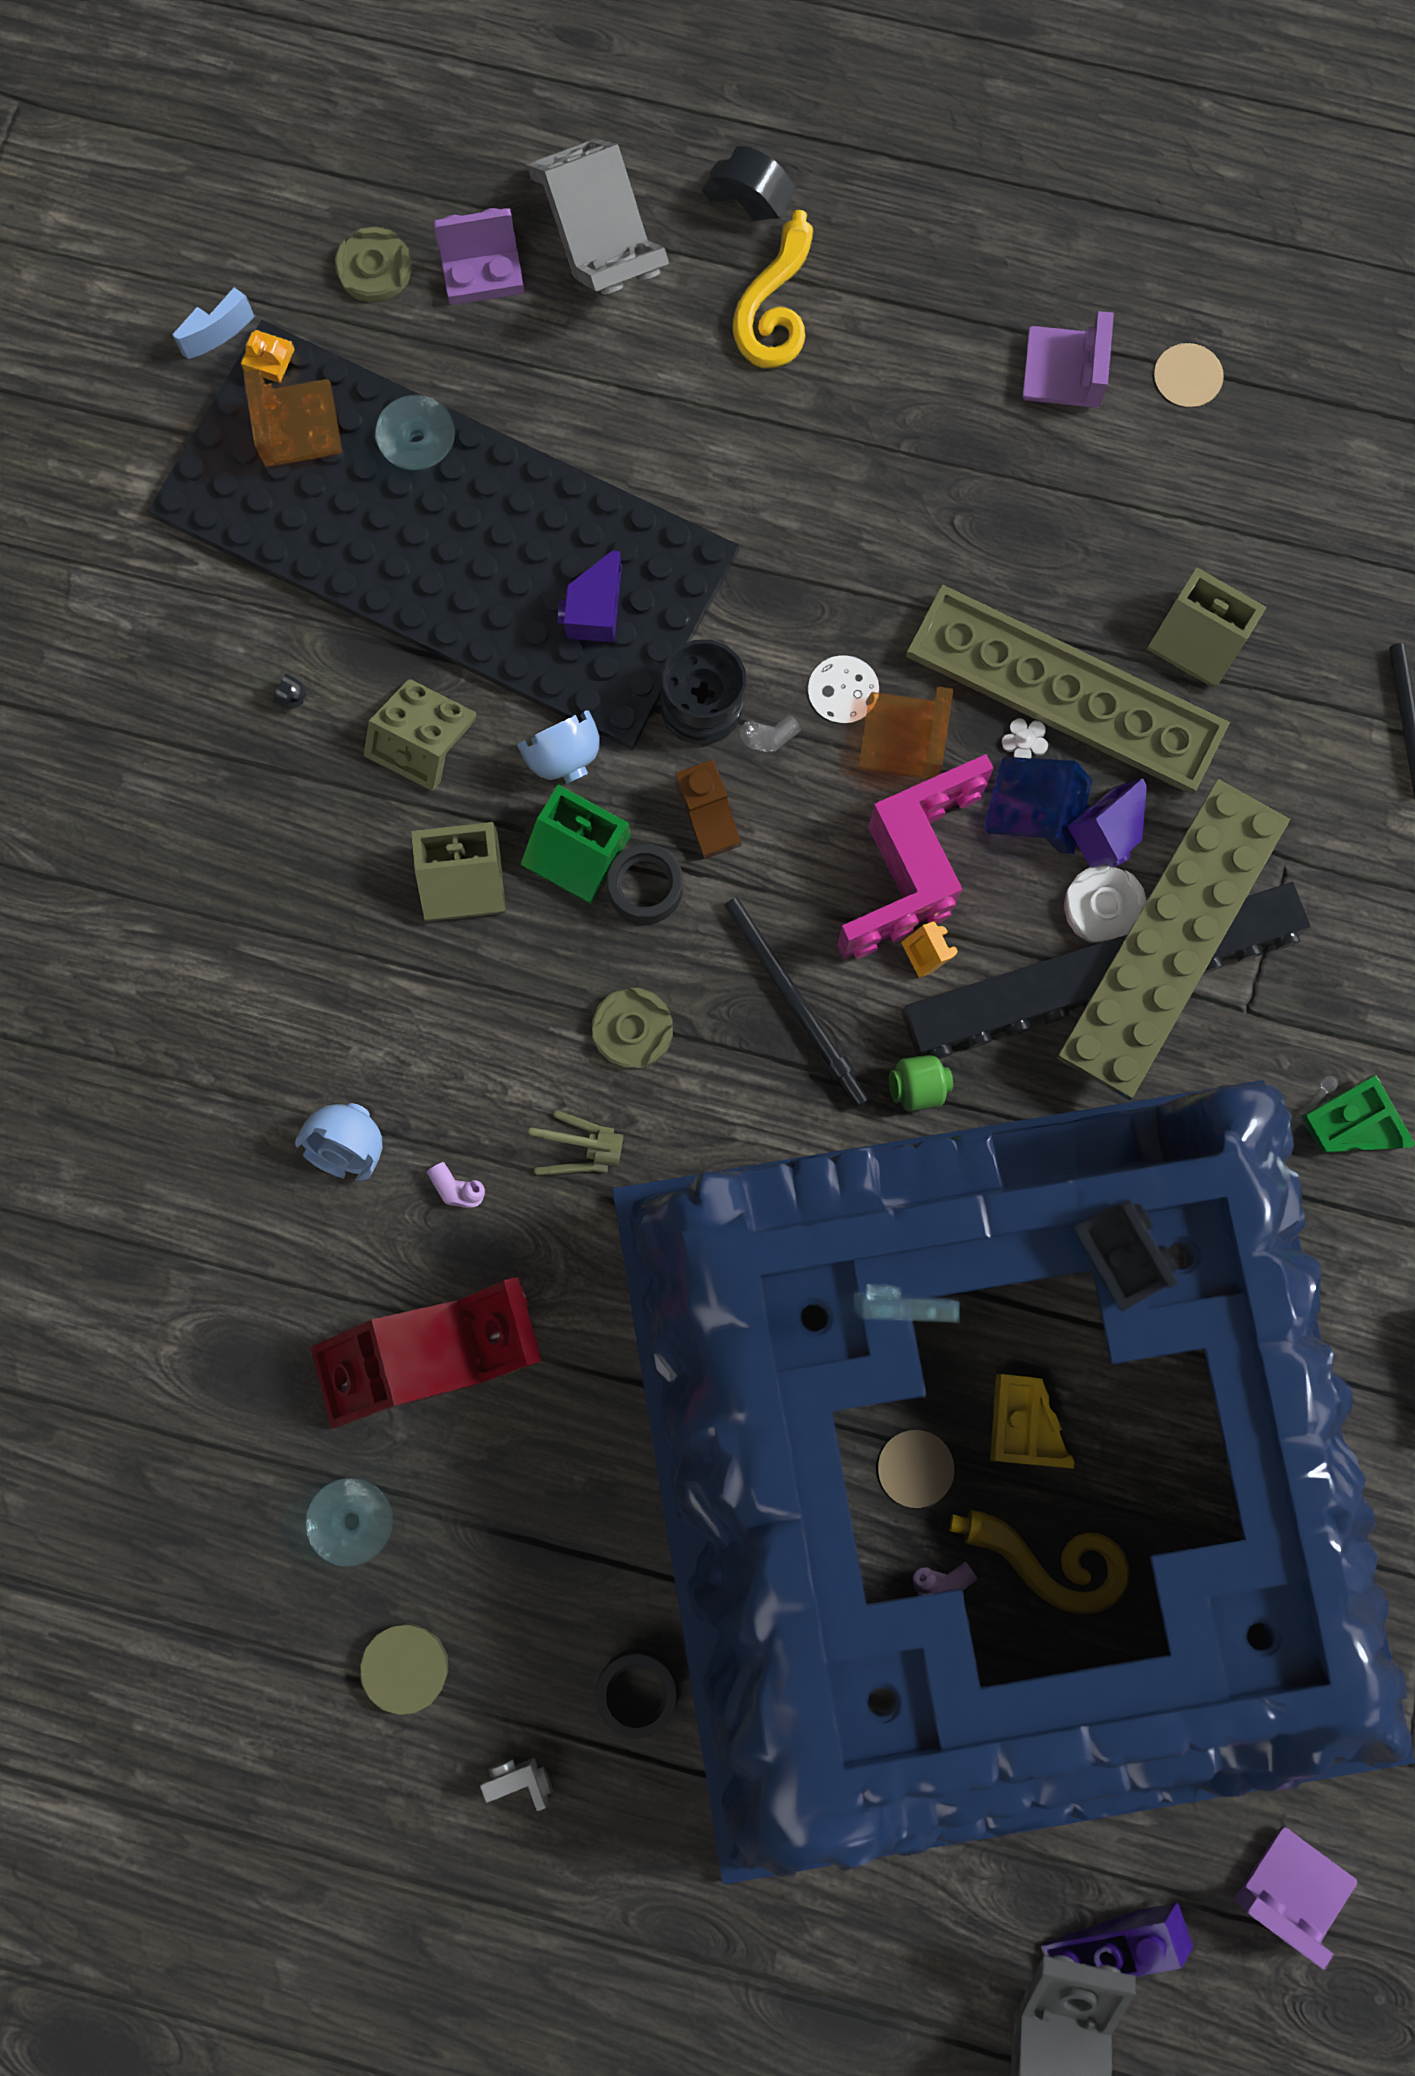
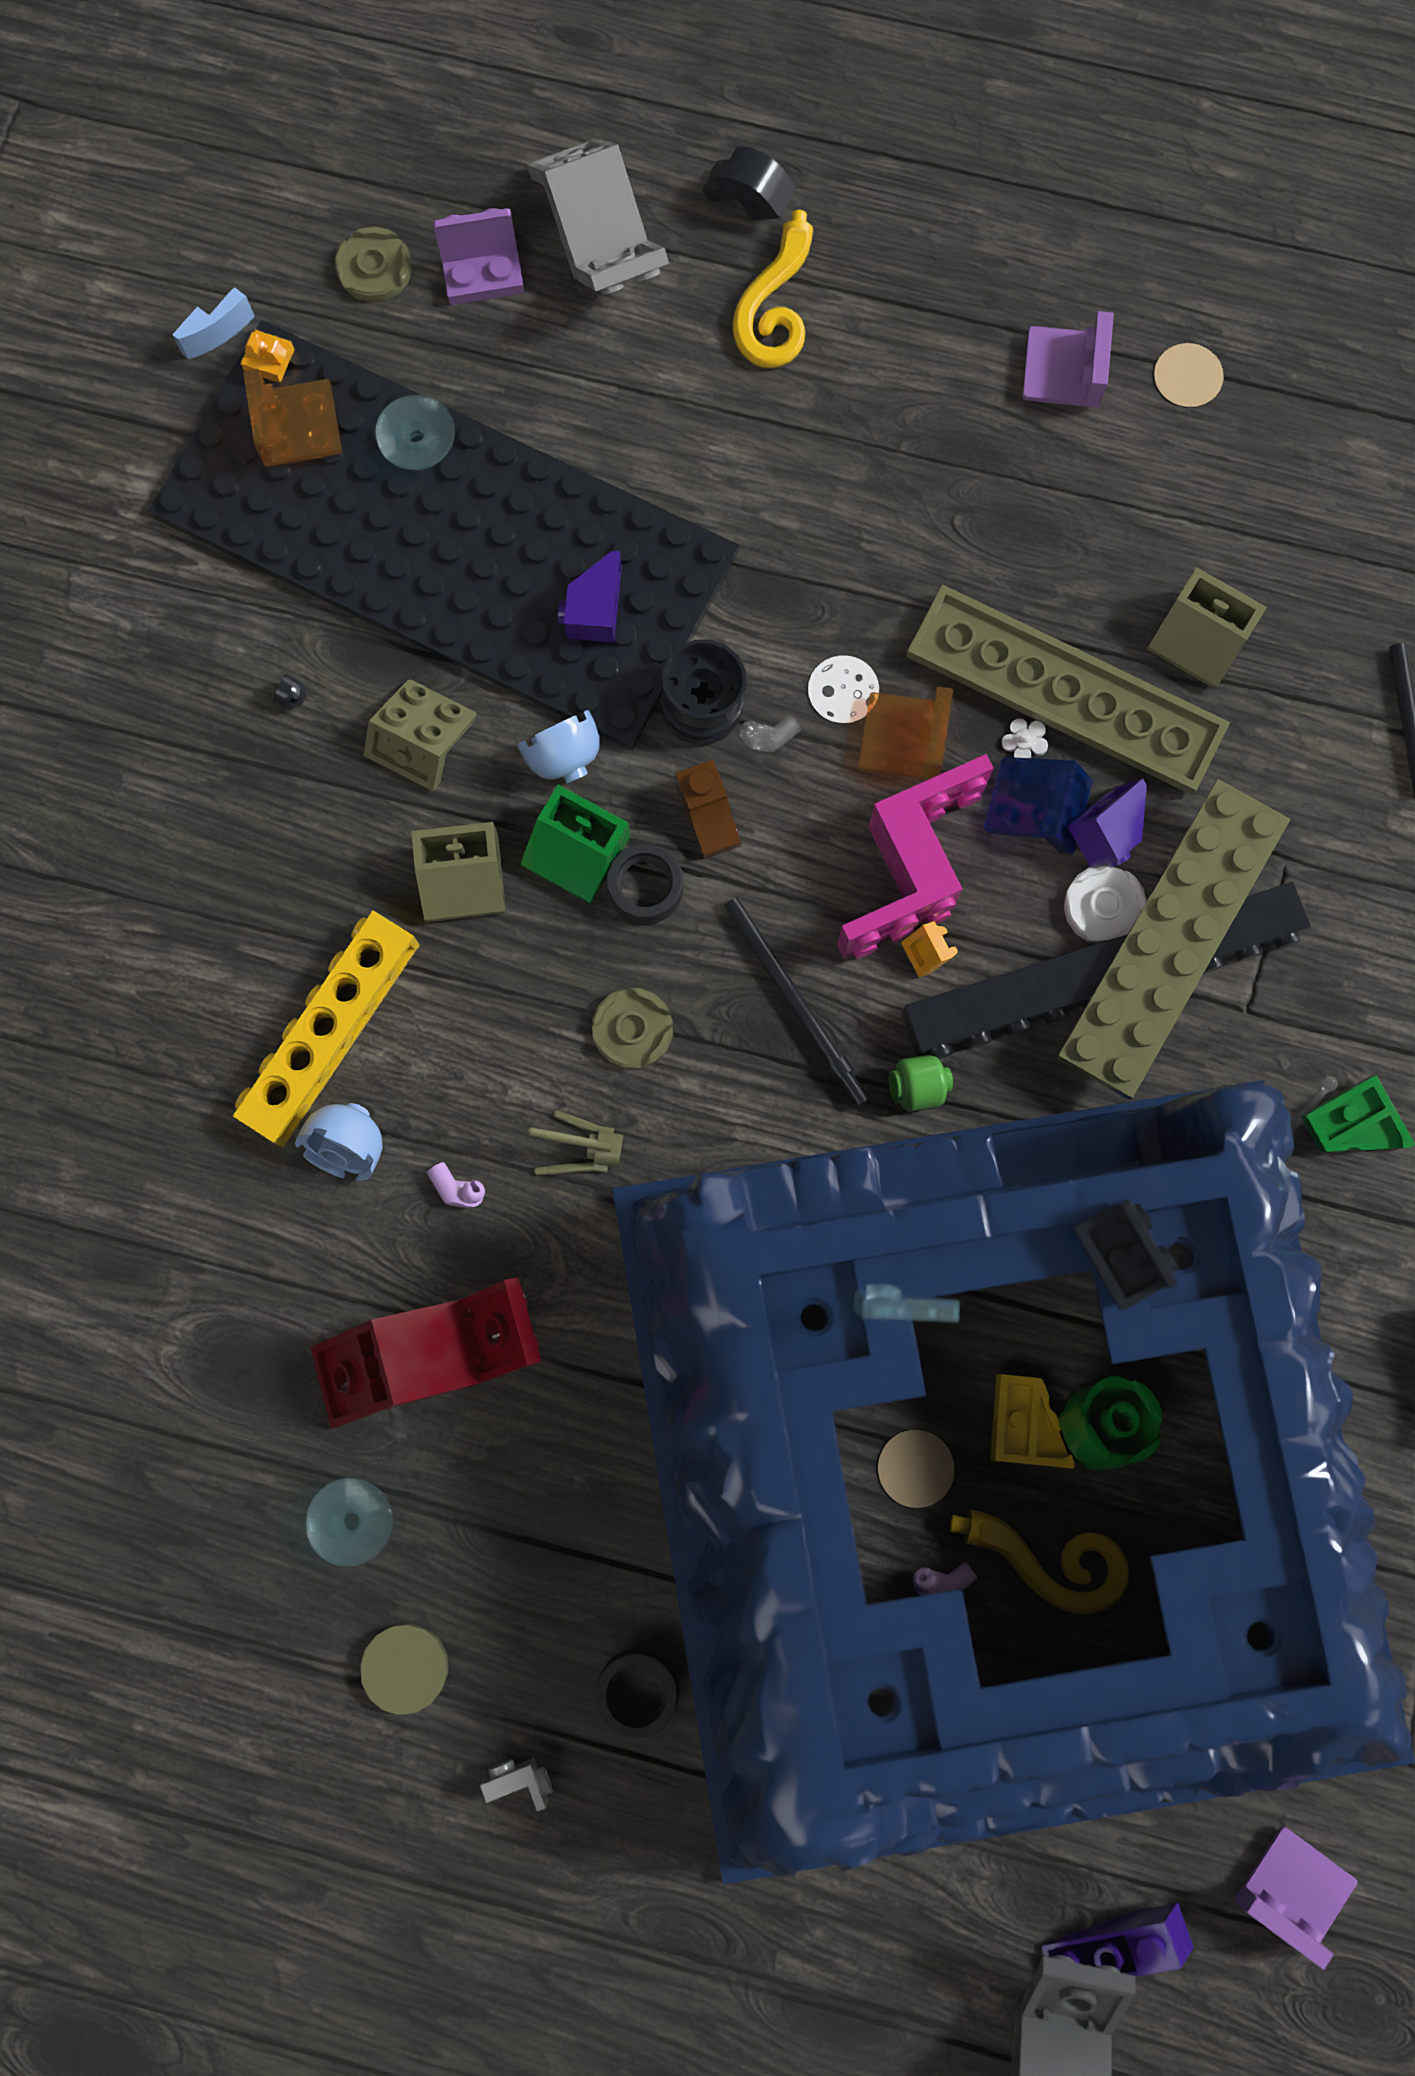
(326, 1051): none -> yellow brick
(1111, 1423): none -> green brick

